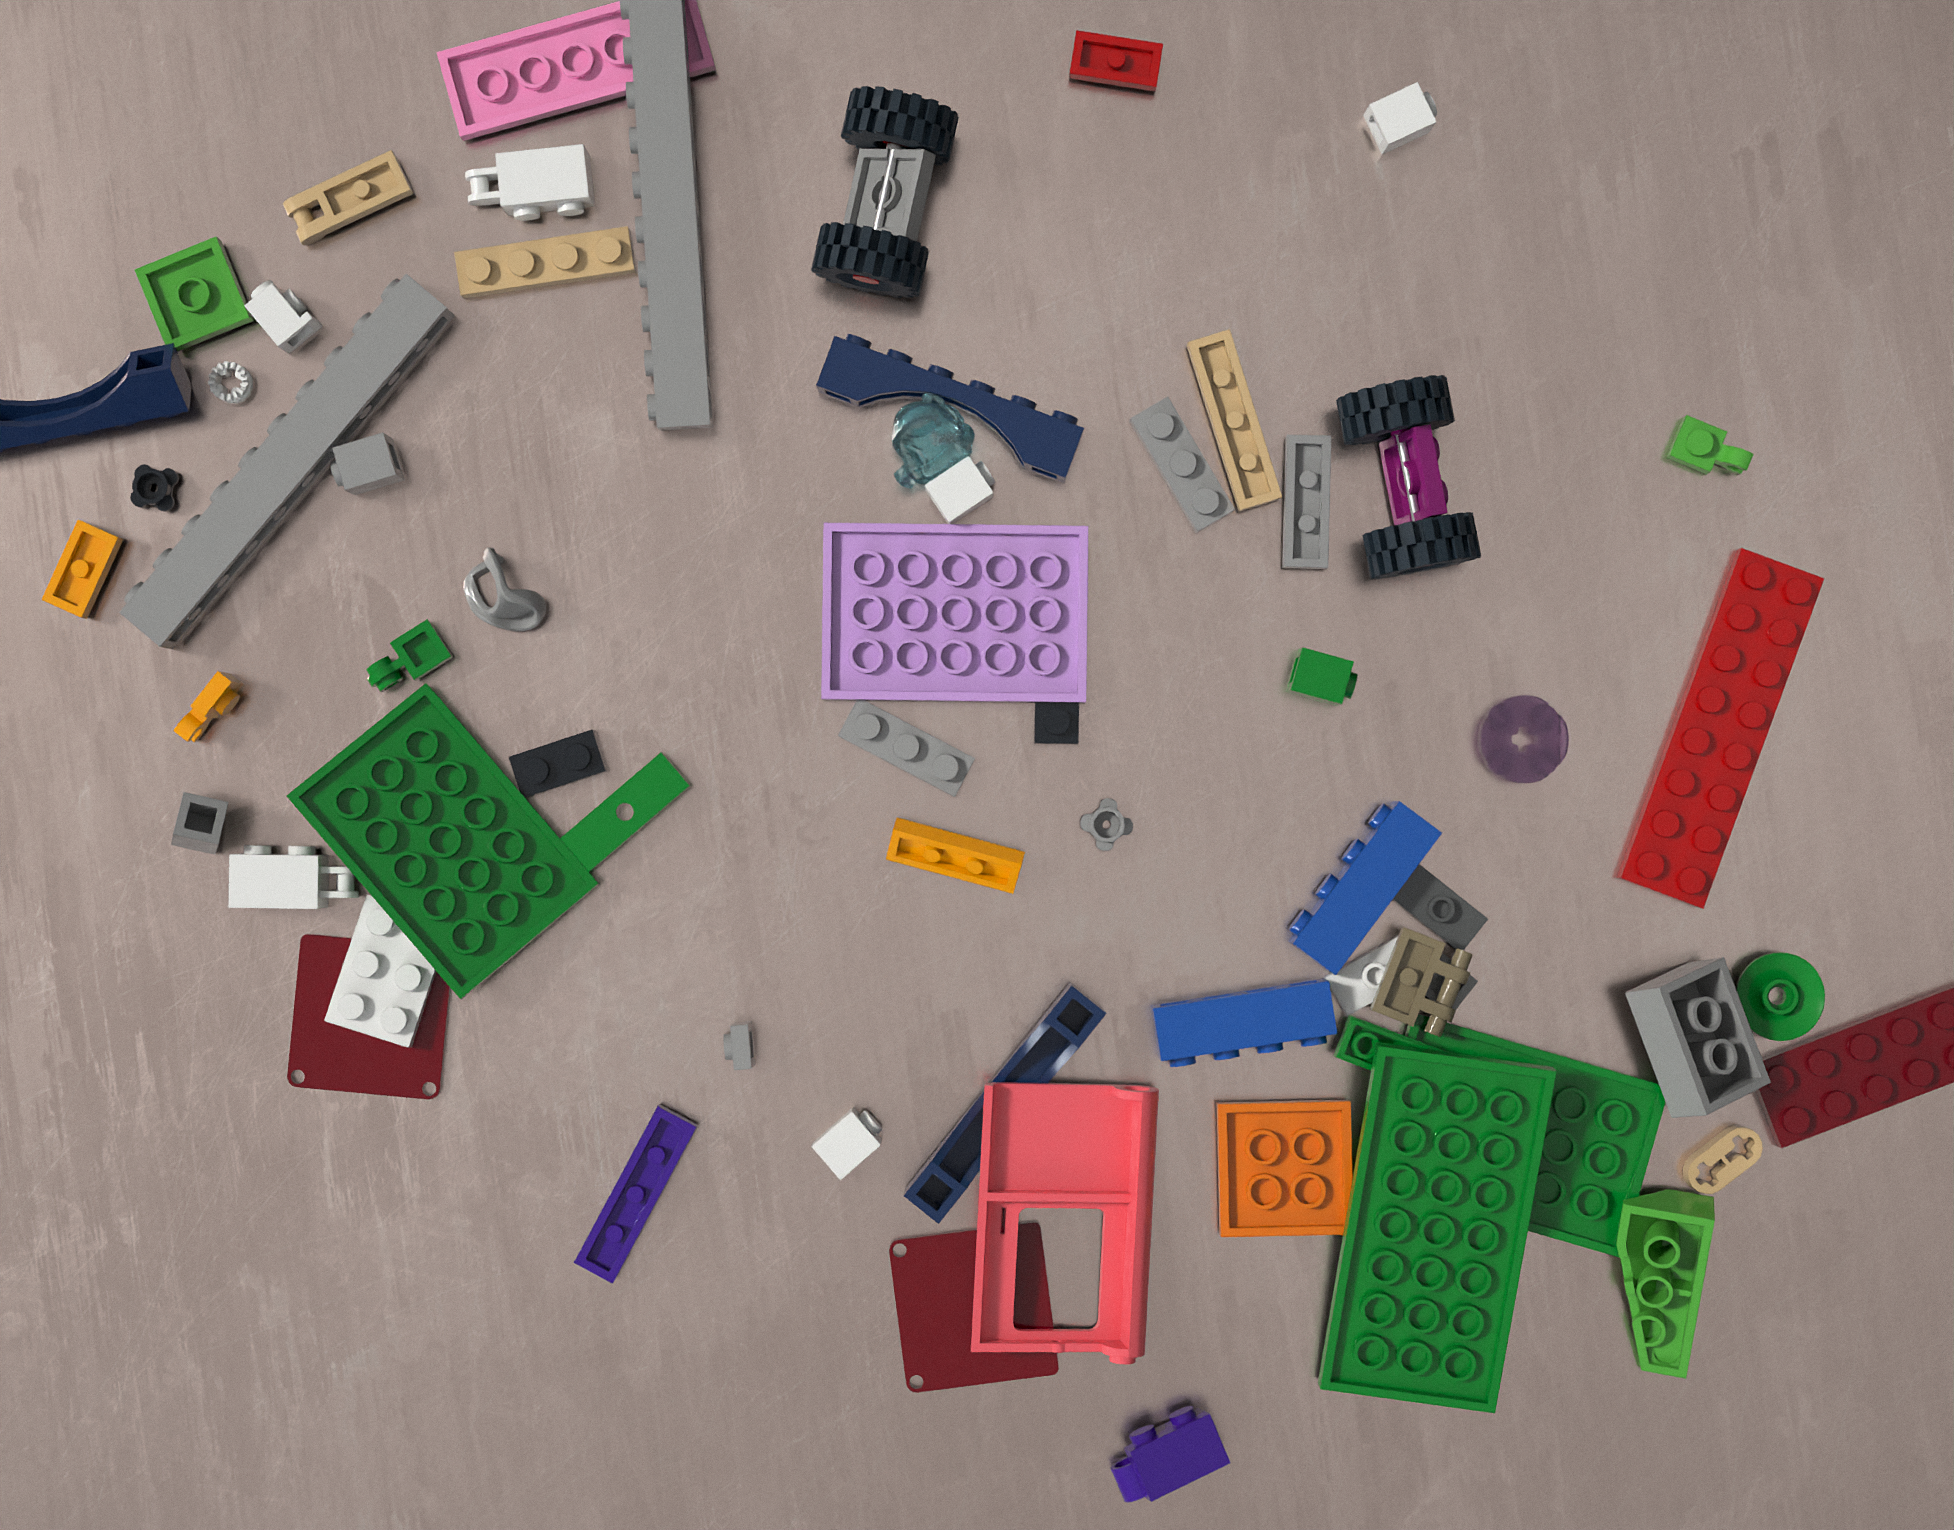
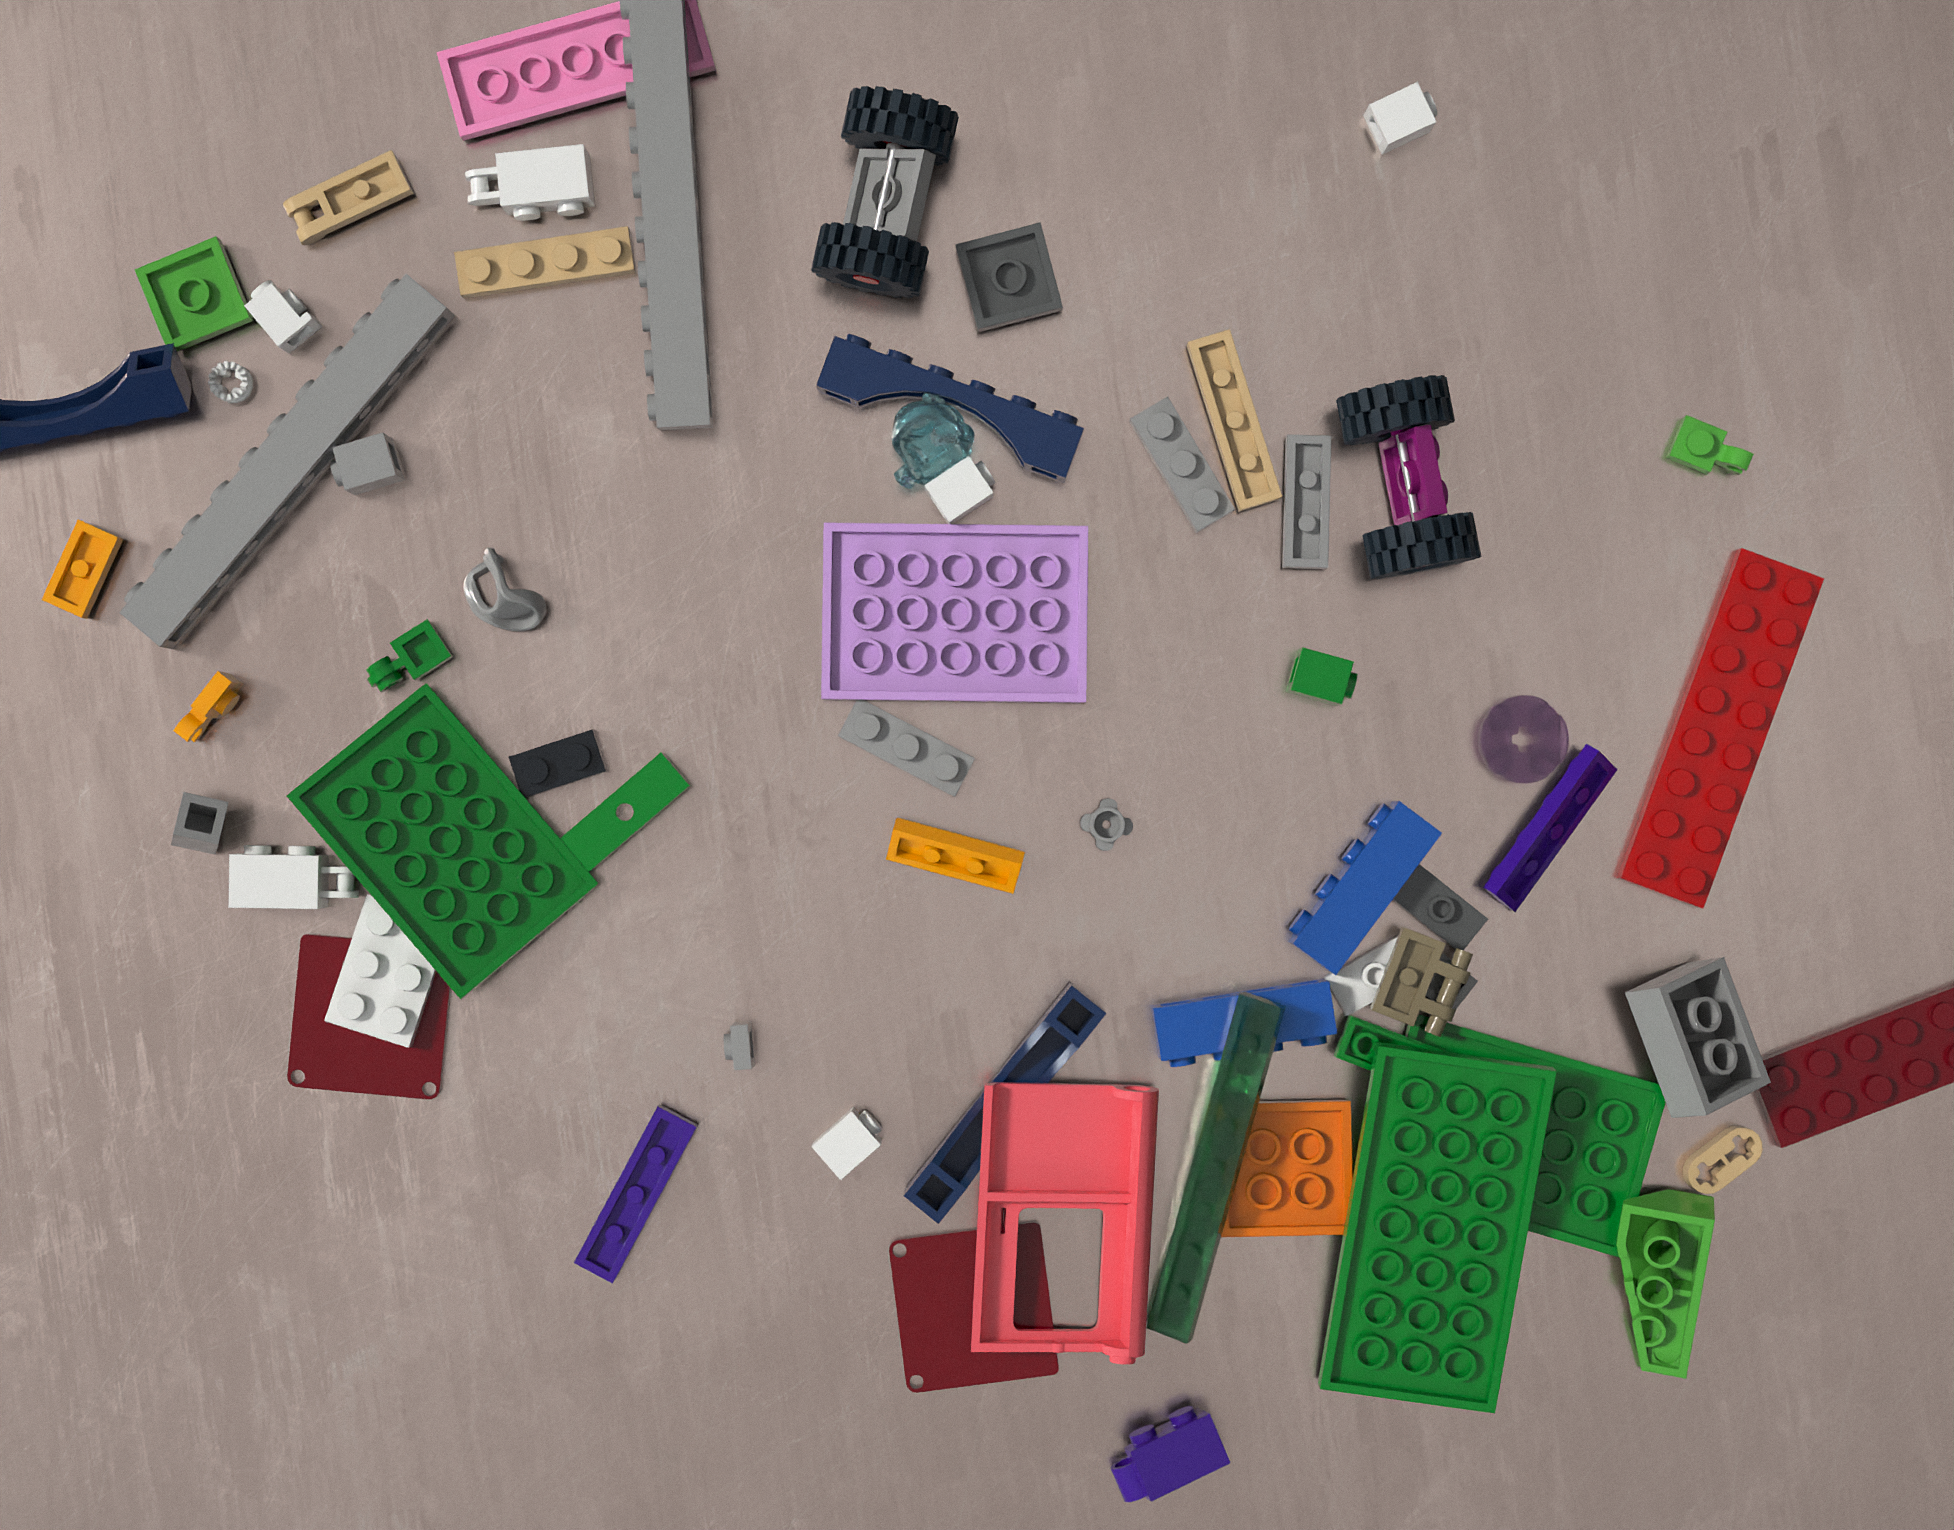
(142, 483): black plate -> none
(1009, 277): none -> dark grey plate
(1056, 723): black plate -> none
(1116, 60): red plate -> none
(1215, 1166): none -> clear green plate
(1550, 827): none -> dark purple plate
(1800, 1002): green dish -> none

